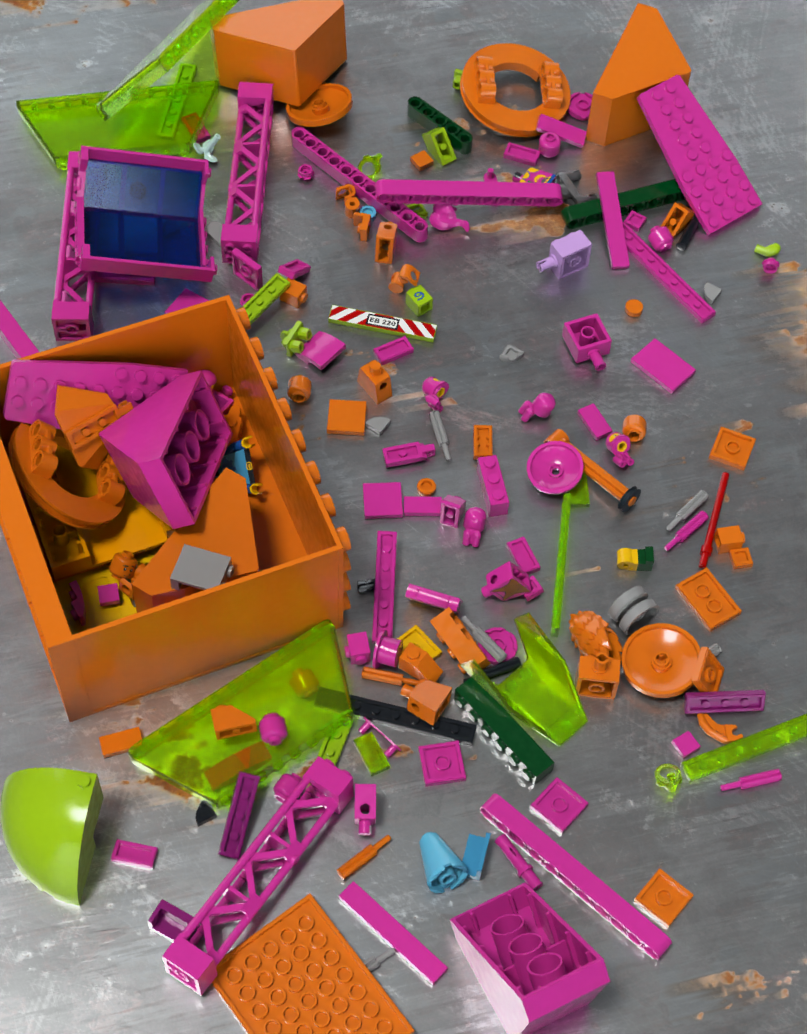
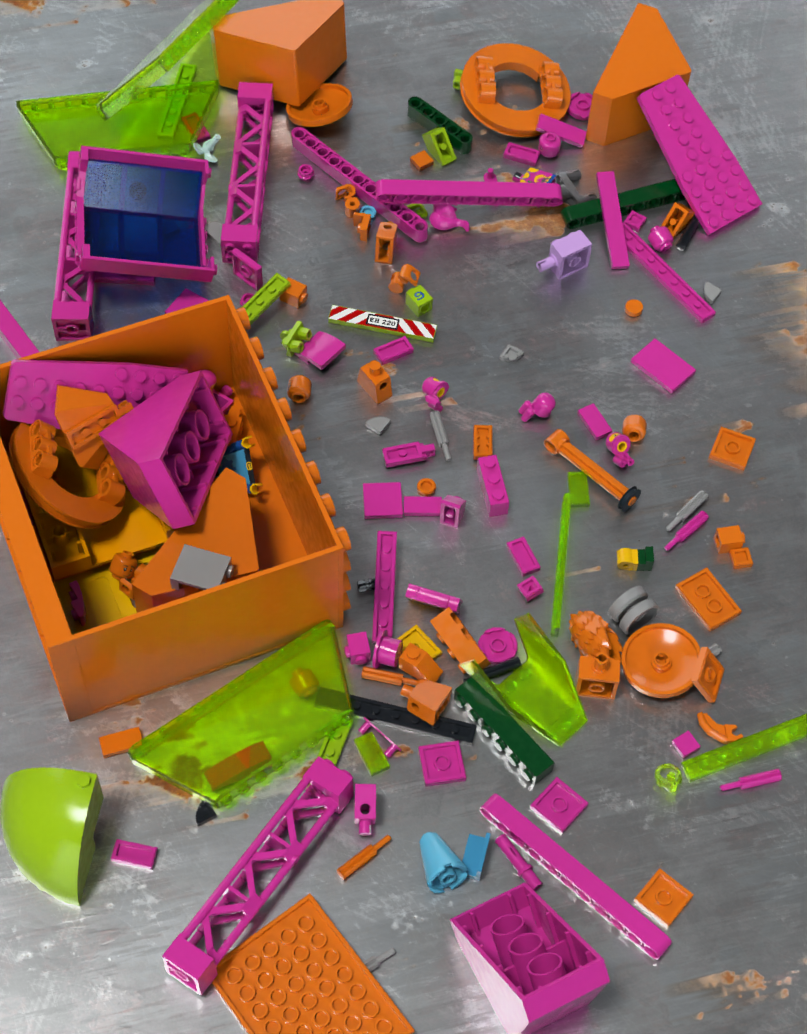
(108, 594): dark pink tile -> none
(169, 920): magenta panel -> none
(231, 722): orange slope -> none
(238, 815): magenta tile -> none
(273, 729): dark pink head -> none
(285, 786): dark pink head -> none
(294, 269): dark pink tile -> none
(346, 417): orange tile -> none
(376, 160): clear neon green piece -> none
(393, 933): dark pink tile -> none
(474, 524): dark pink piece -> none
(485, 640): light grey axle -> none
(506, 582): dark pink torso -> none
(555, 457): dark pink dish -> none
(587, 340): dark pink brick -> none
(706, 549): red bar -> none
(724, 701): magenta tile -> none
(769, 250): lime arm -> none
(770, 265): dark pink plate -> none

